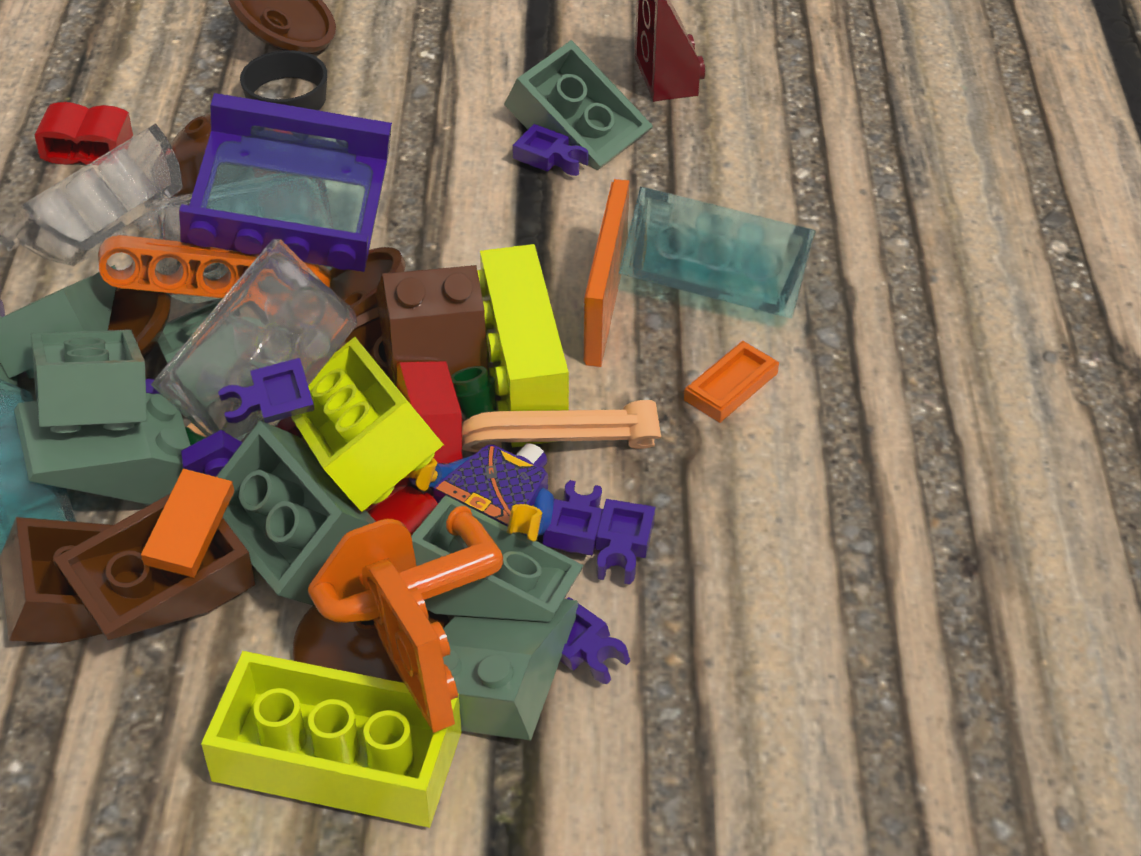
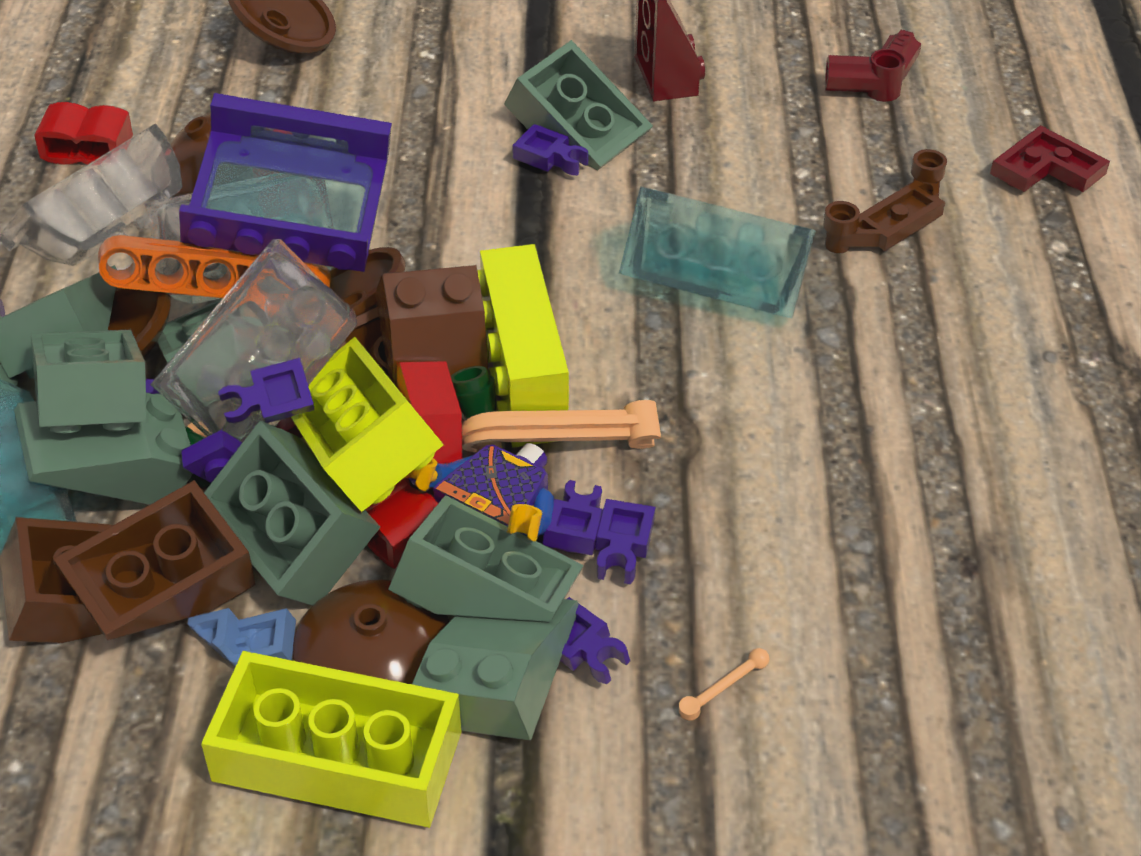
(188, 523): orange tile -> none
(261, 634): none -> medium blue slope
(286, 65): black tyre -> none
(378, 579): orange plate -> none
(604, 273): orange tile -> none
(691, 706): none -> light nougat hinge
(731, 381): orange tile -> none
(876, 75): none -> dark red piece
(892, 217): none -> reddish brown plate
(1049, 153): none -> dark red plate

